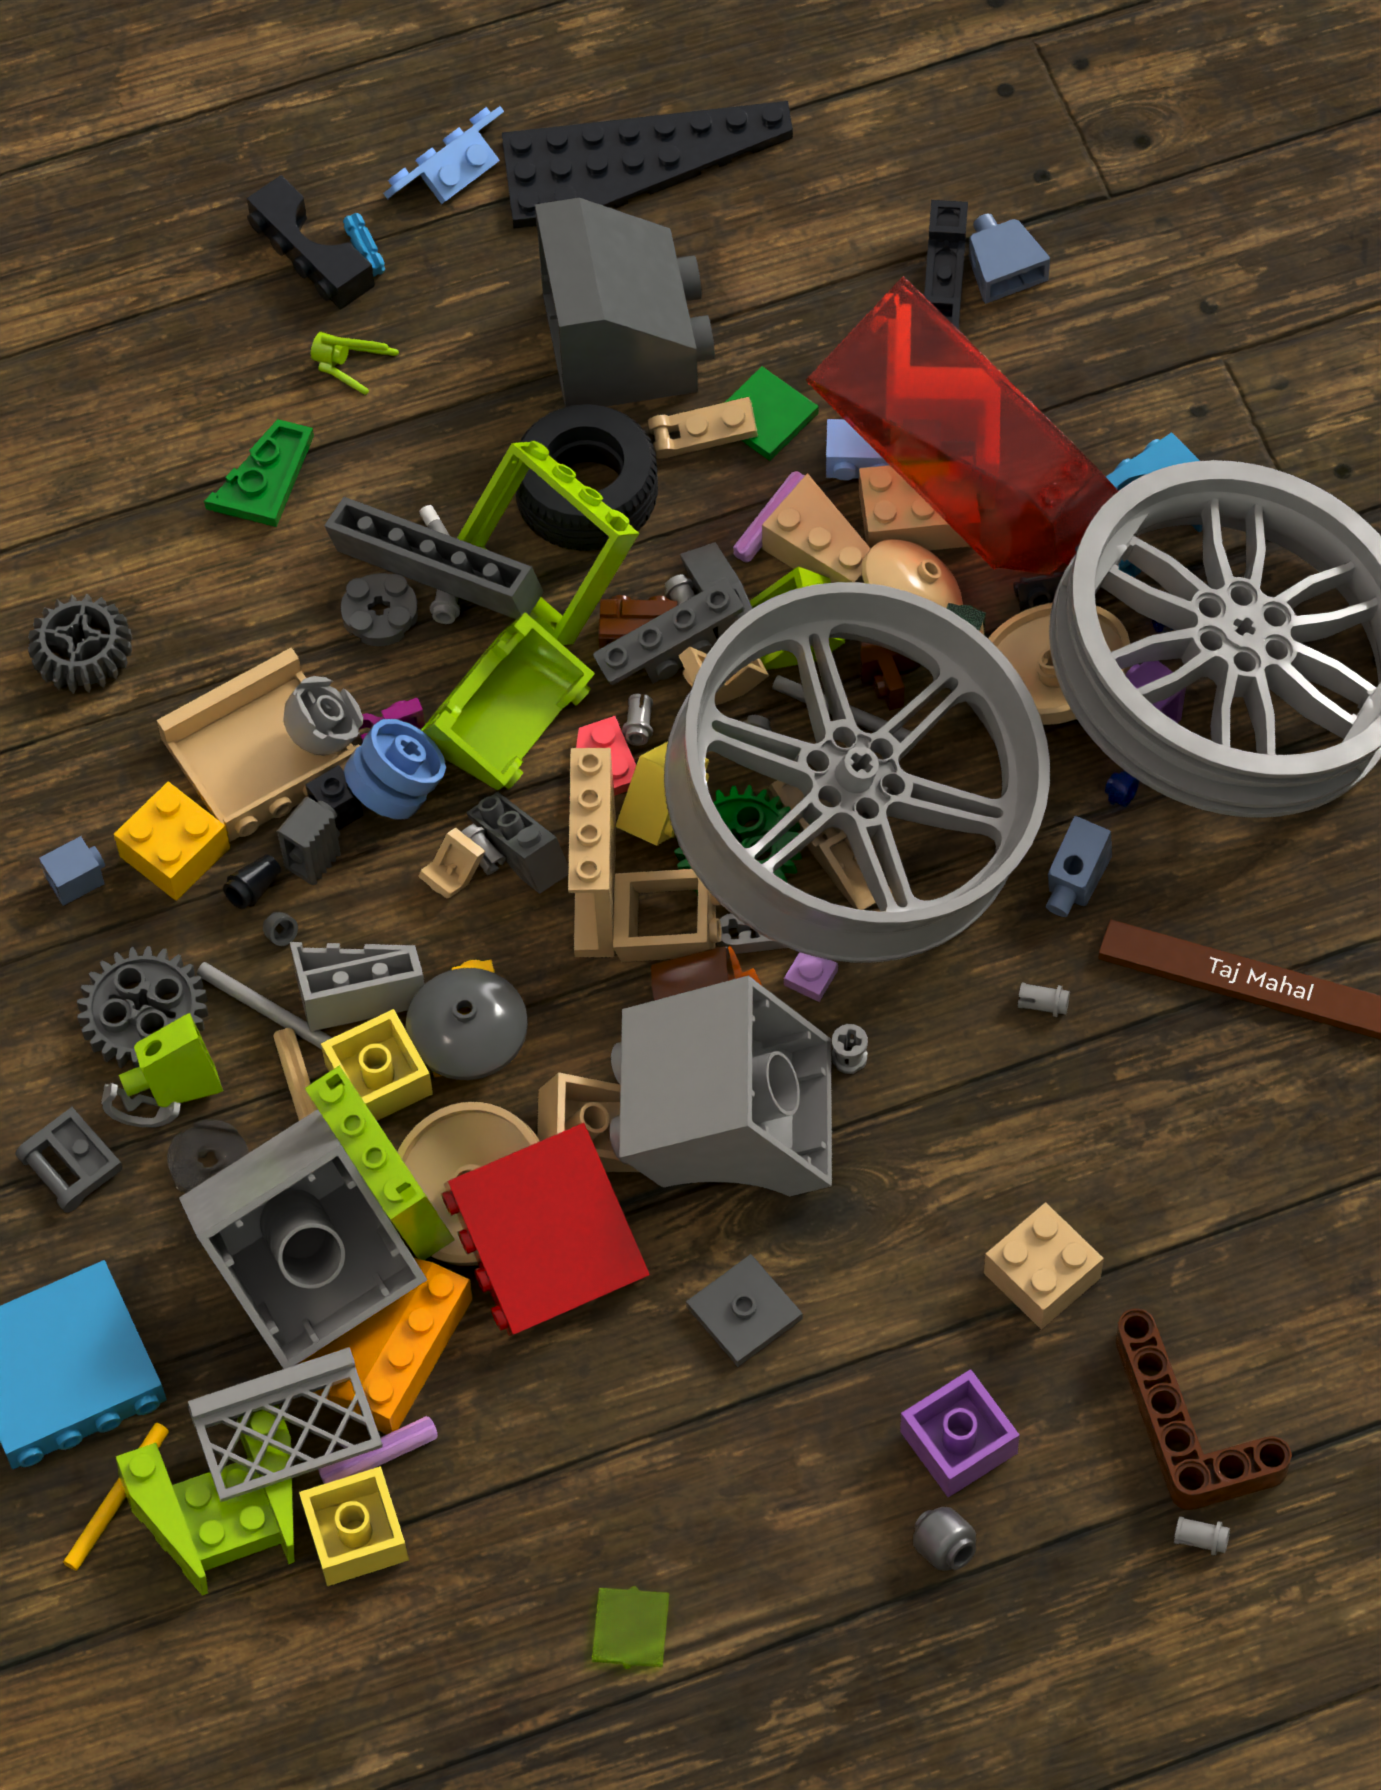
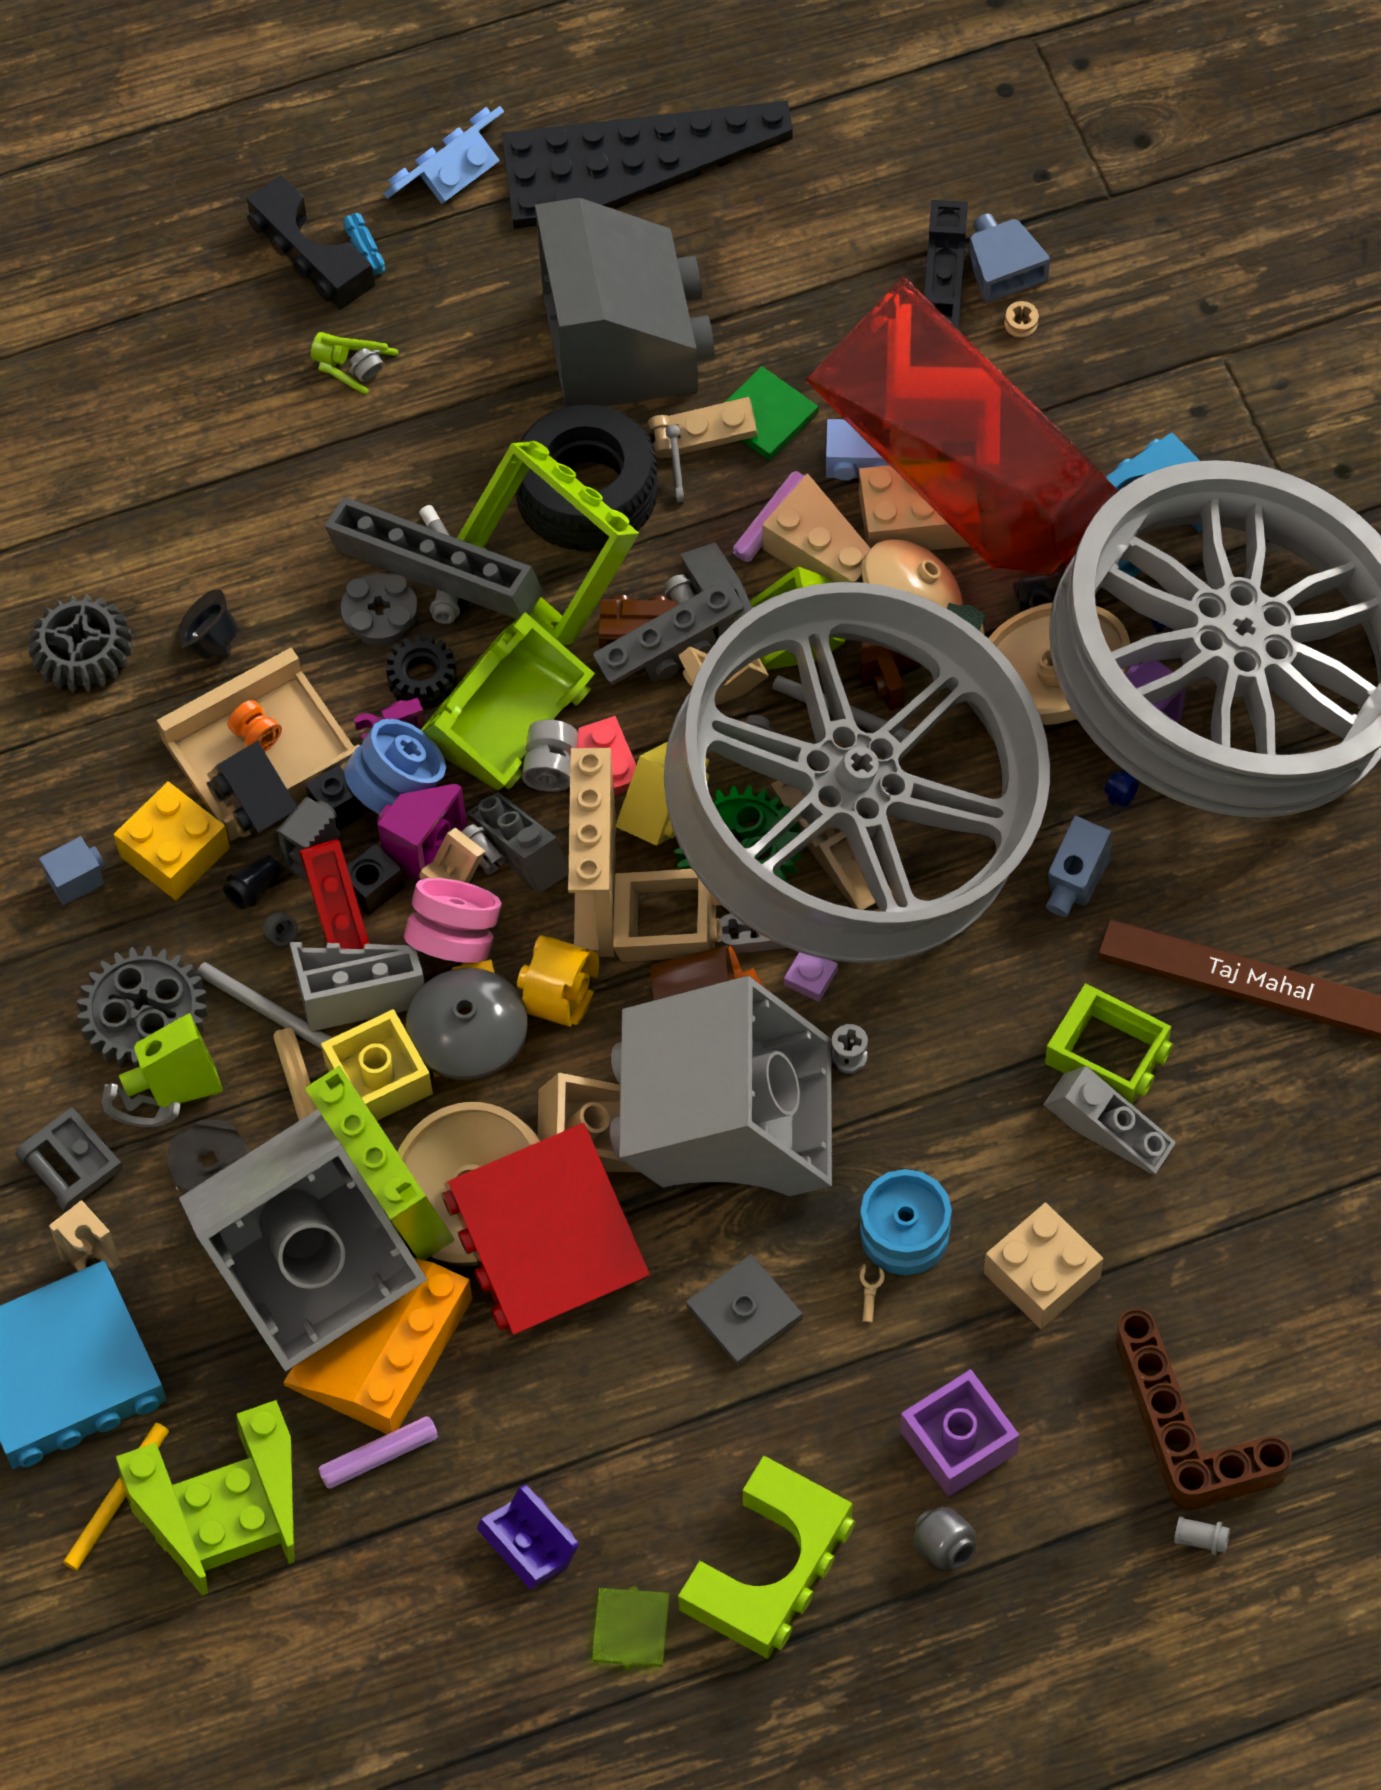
(83, 1237): none -> tan hinge
(208, 626): none -> black piece
(253, 725): none -> orange wheel
(253, 788): none -> black brick
(266, 477): green wing -> none
(272, 1390): light grey fence -> none
(321, 717): light grey cylinder -> none
(334, 895): none -> red plate
(354, 1526): light yellow brick -> none
(366, 364): none -> light grey plate
(380, 867): none -> black brick
(418, 824): none -> magenta slope
(421, 653): none -> black tyre
(452, 920): none -> bright pink wheel
(529, 1538): none -> dark purple bracket
(548, 755): none -> light grey wheel
(558, 981): none -> yellow brick
(638, 726): light grey pin -> none
(673, 432): none -> light grey hinge
(762, 1614): none -> lime arch
(870, 1292): none -> tan hand
(905, 1222): none -> dark azure wheel
(1021, 308): none -> tan bush
(1044, 998): light grey pin -> none
(1108, 1119): none -> light grey slope
(1121, 1016): none -> lime window

